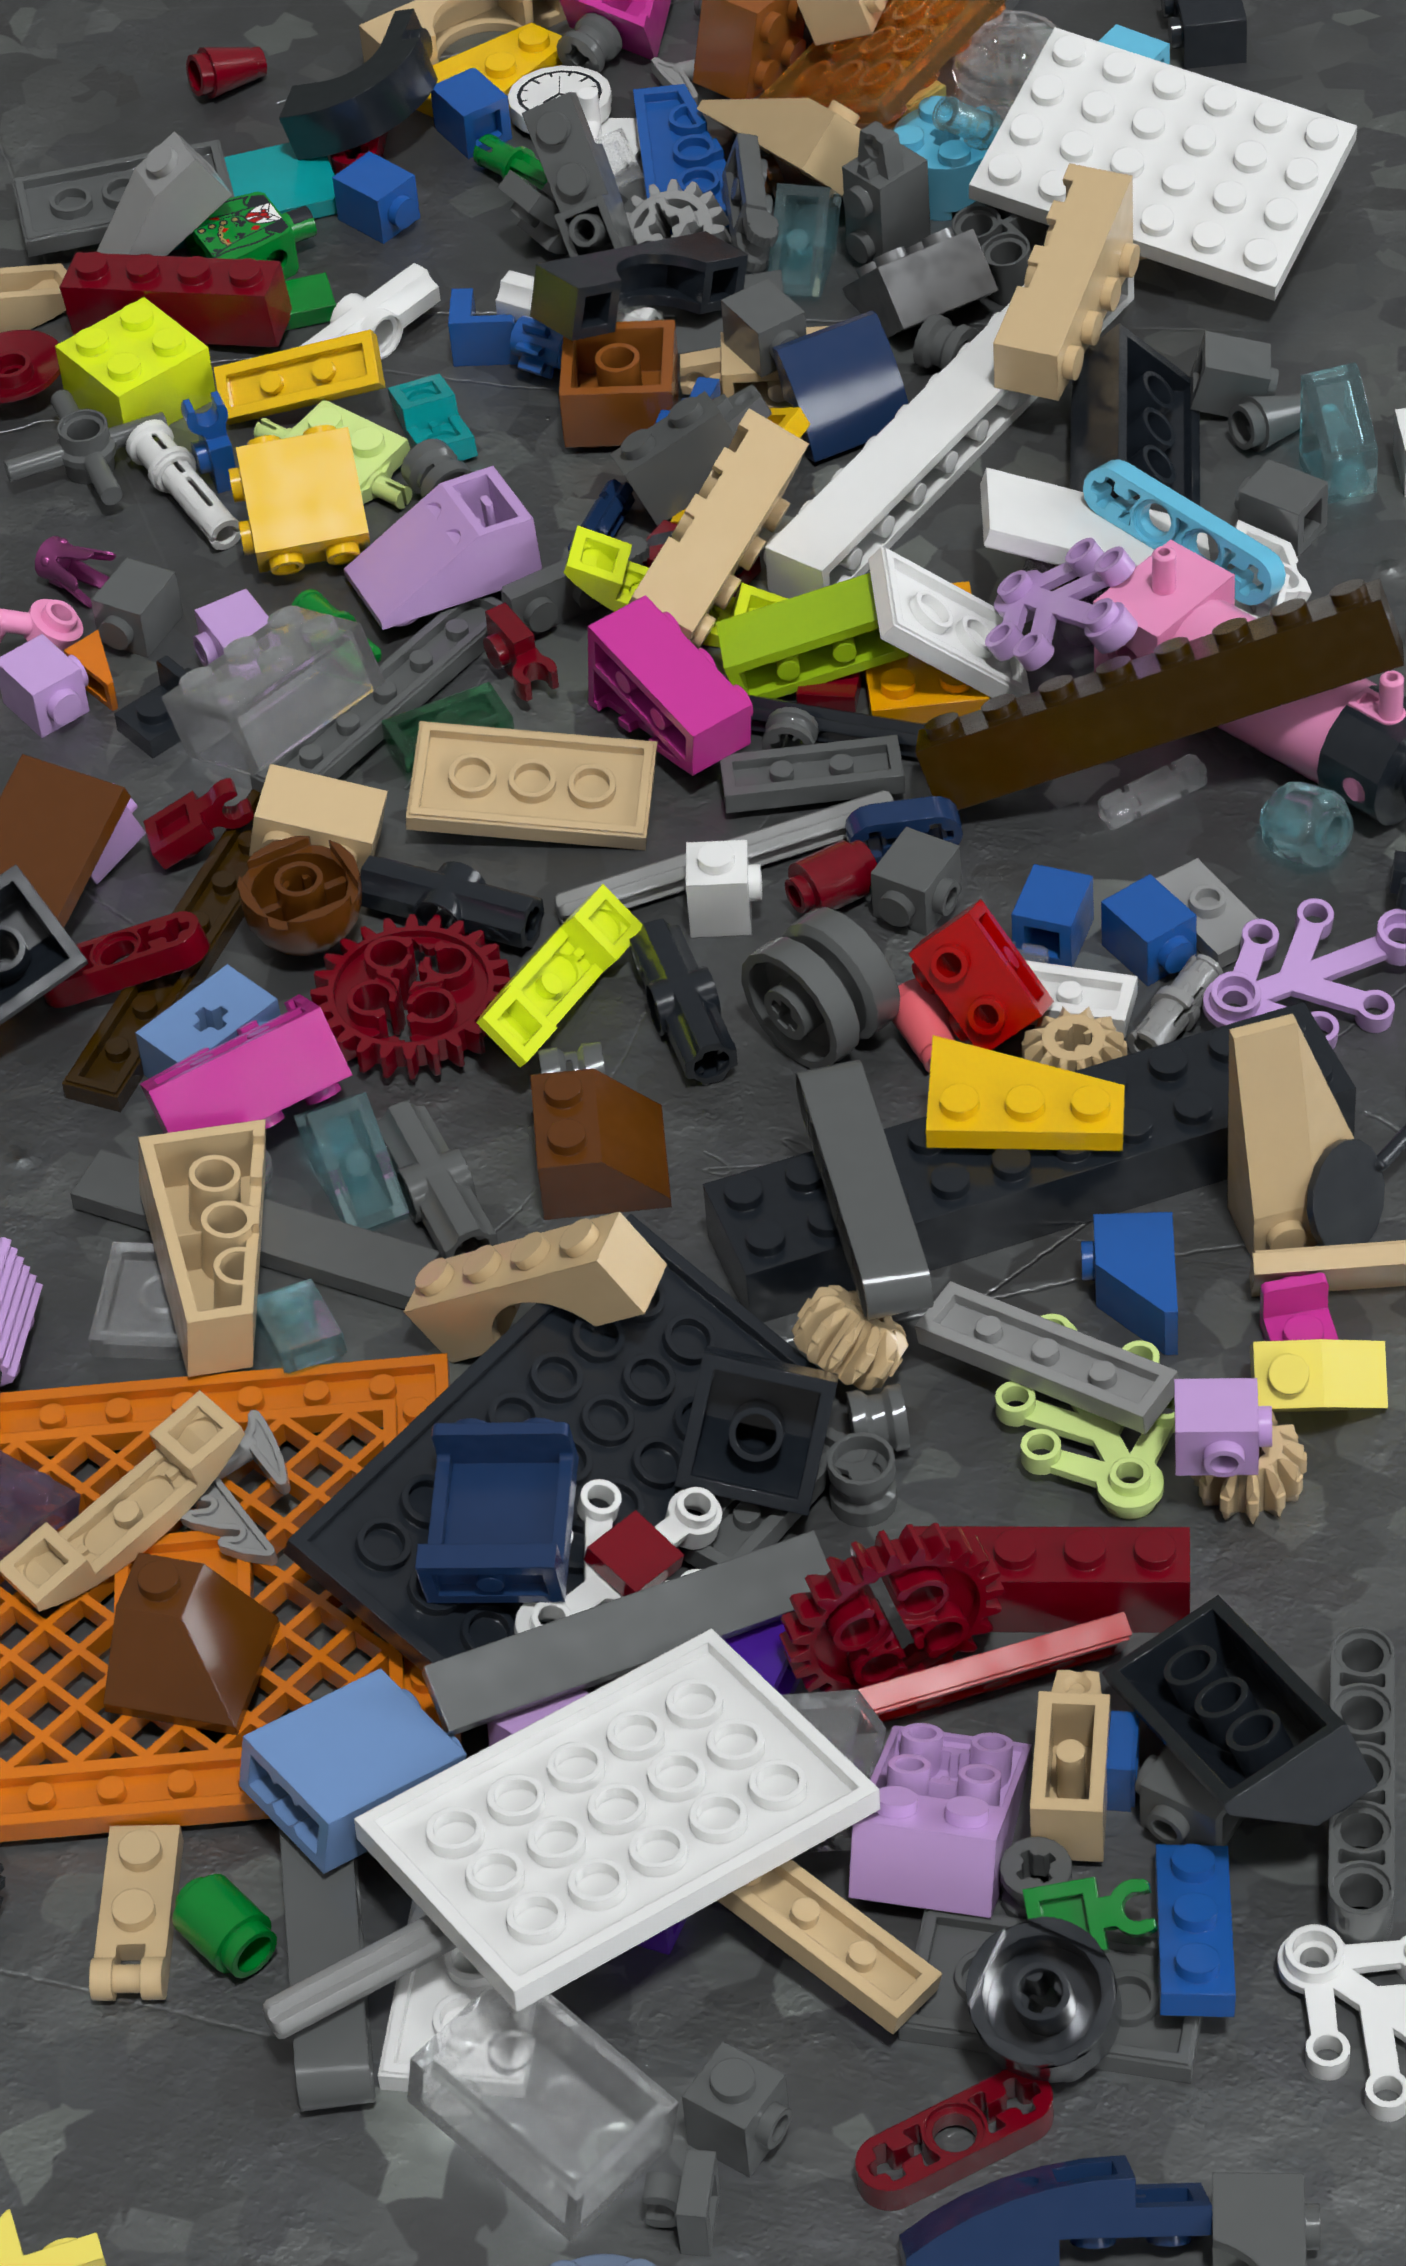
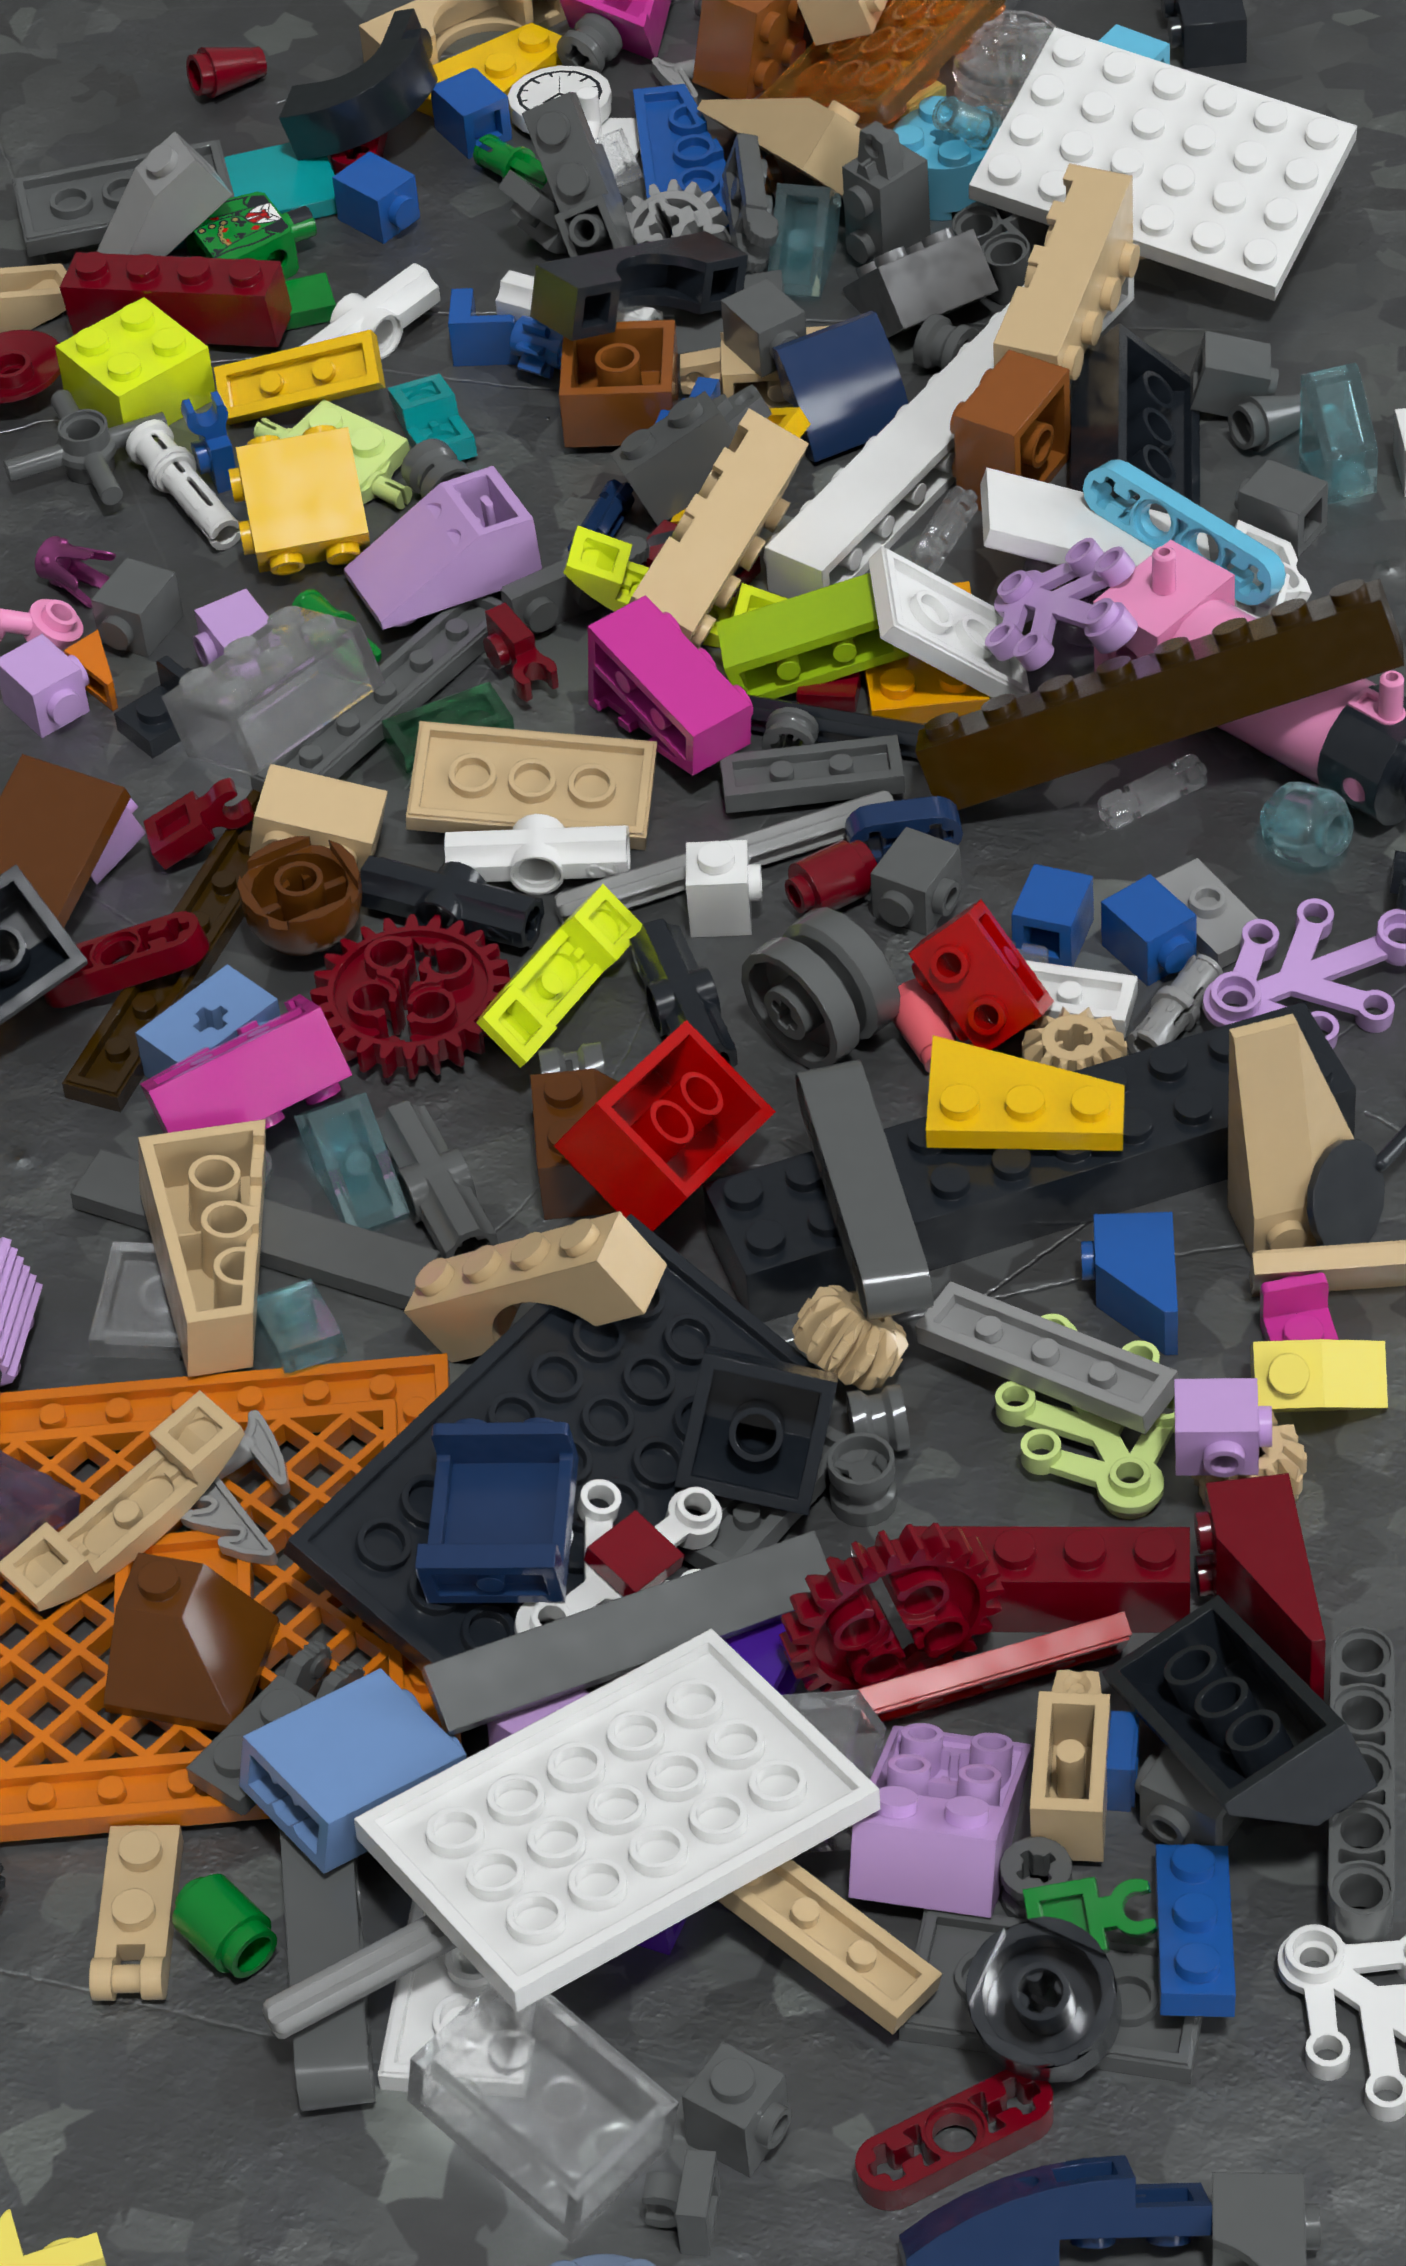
(219, 1764): none -> dark grey hinge
(541, 853): none -> white piece
(664, 1128): none -> red brick
(944, 529): none -> clear axle
(1013, 423): none -> dark orange brick
(1262, 1568): none -> dark red slope

